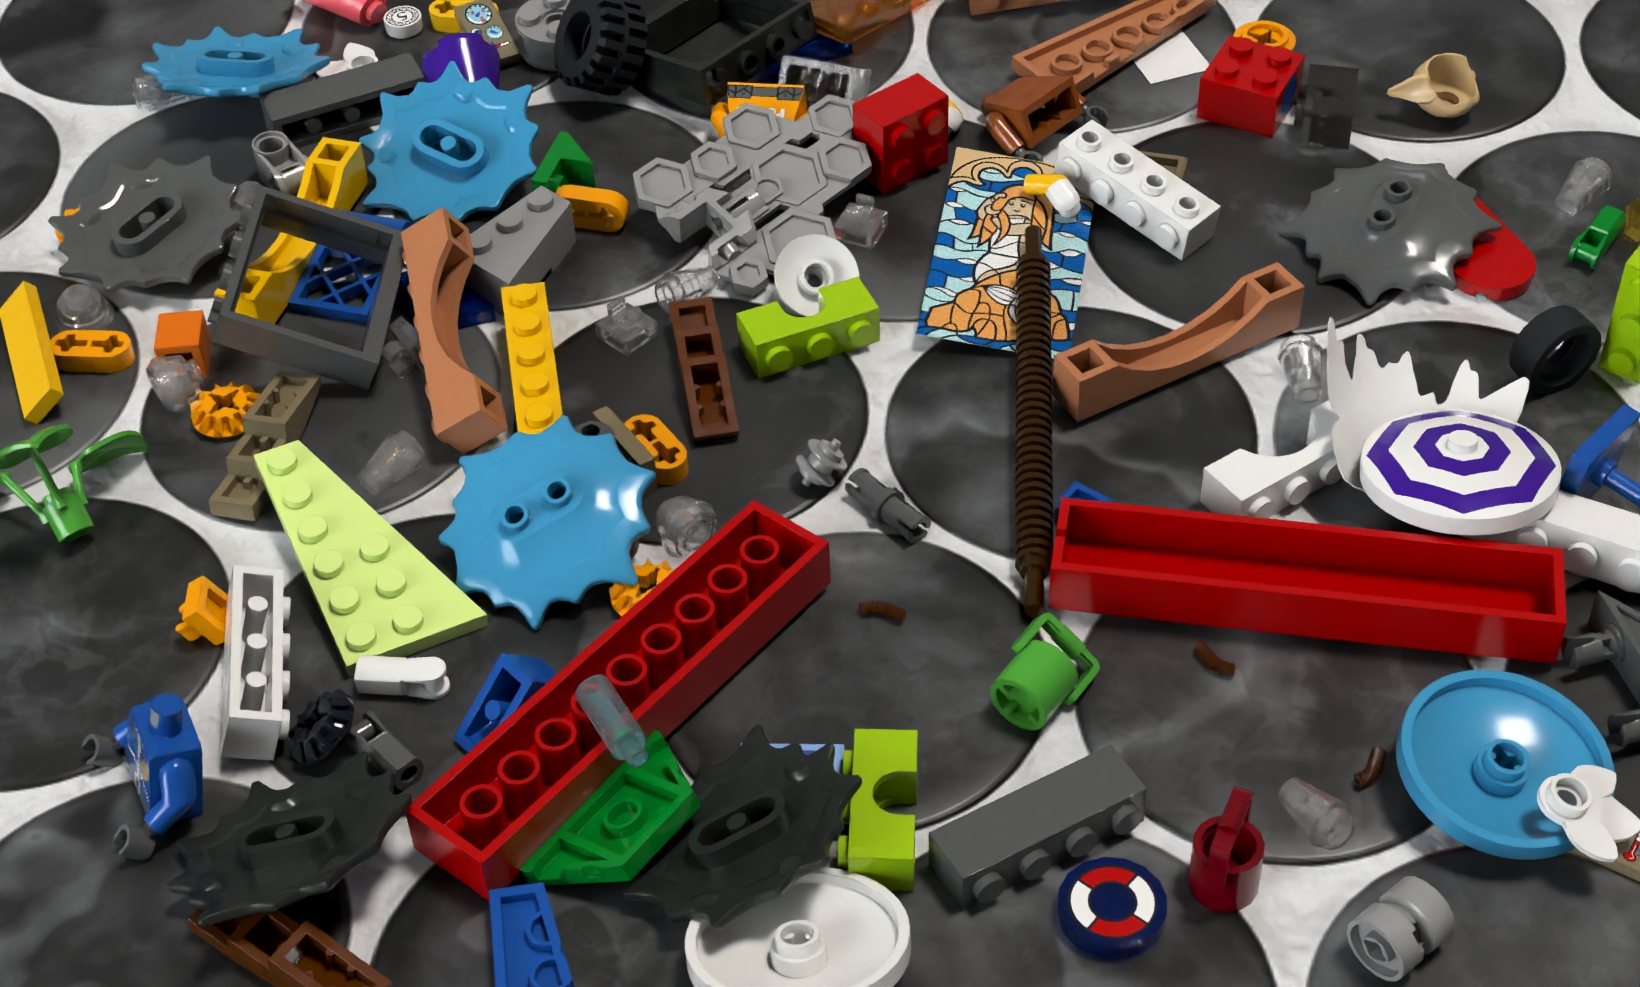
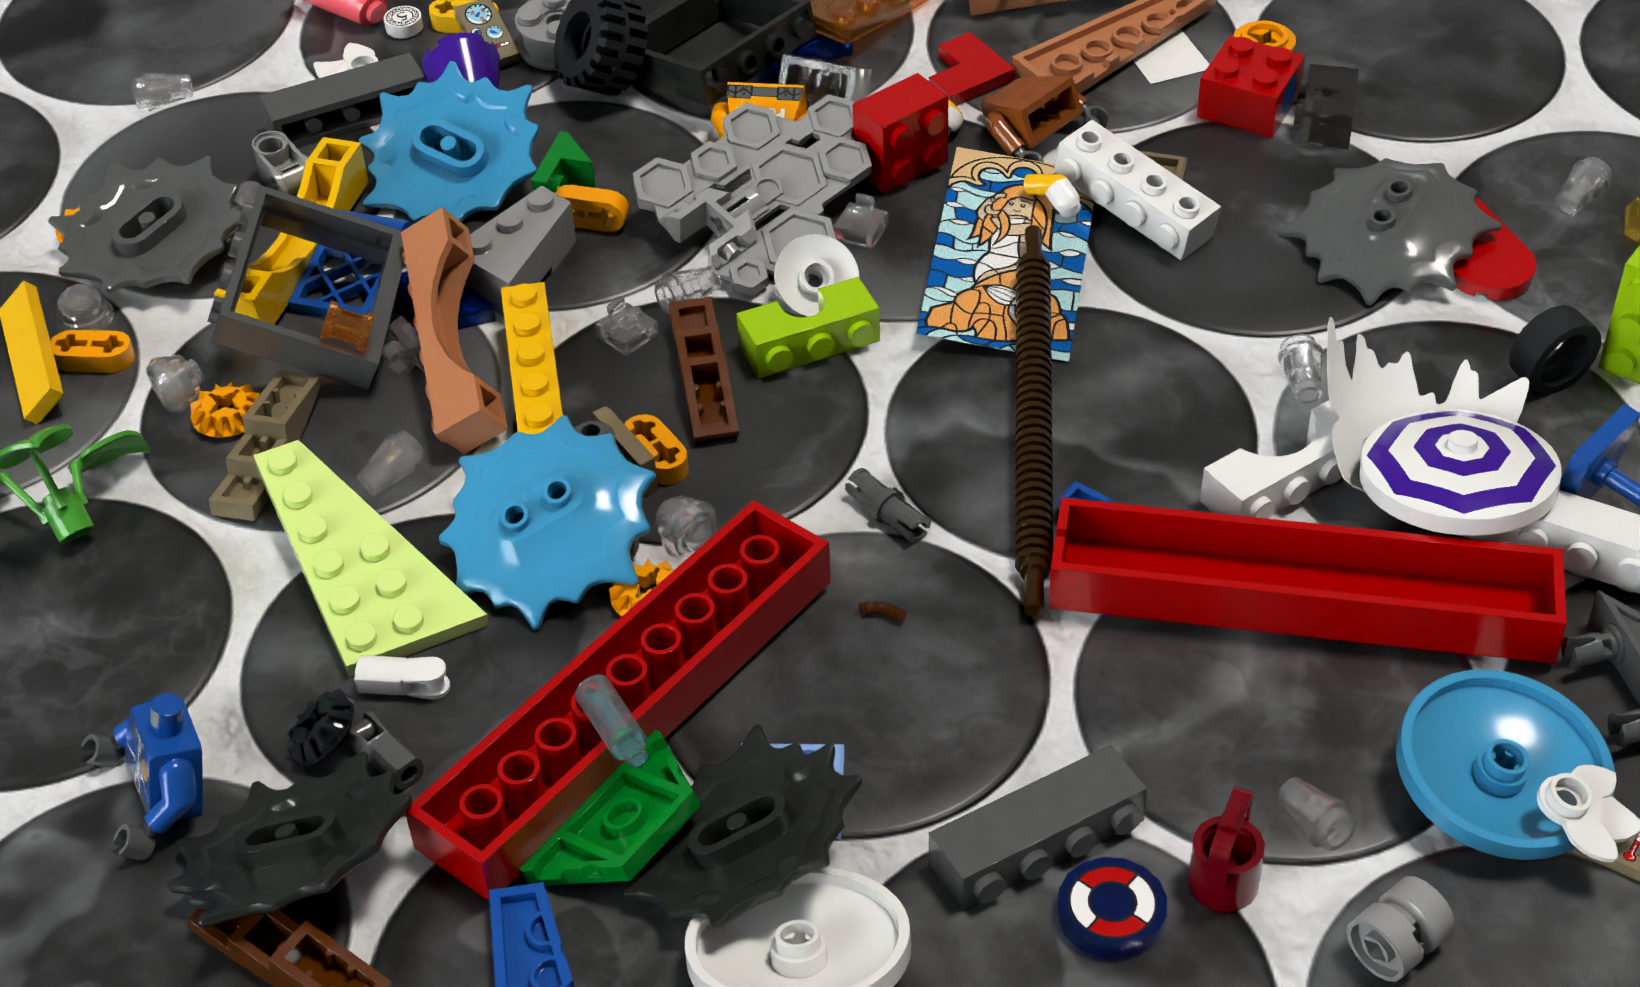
(186, 336): orange brick -> none
(203, 612): light orange tile -> none
(235, 65): dark azure piece -> none
(254, 664): white brick -> none
(347, 325): none -> clear orange bush
(504, 691): blue slope -> none
(821, 462): light grey wheel -> none
(878, 841): lime arch -> none
(973, 69): none -> red tile
(1042, 674): bright green piece -> none
(1105, 375): nougat arch -> none
(1219, 664): reddish brown leg -> none
(1364, 775): reddish brown leg -> none
(1441, 86): tan piece -> none
(1598, 236): green bar -> none

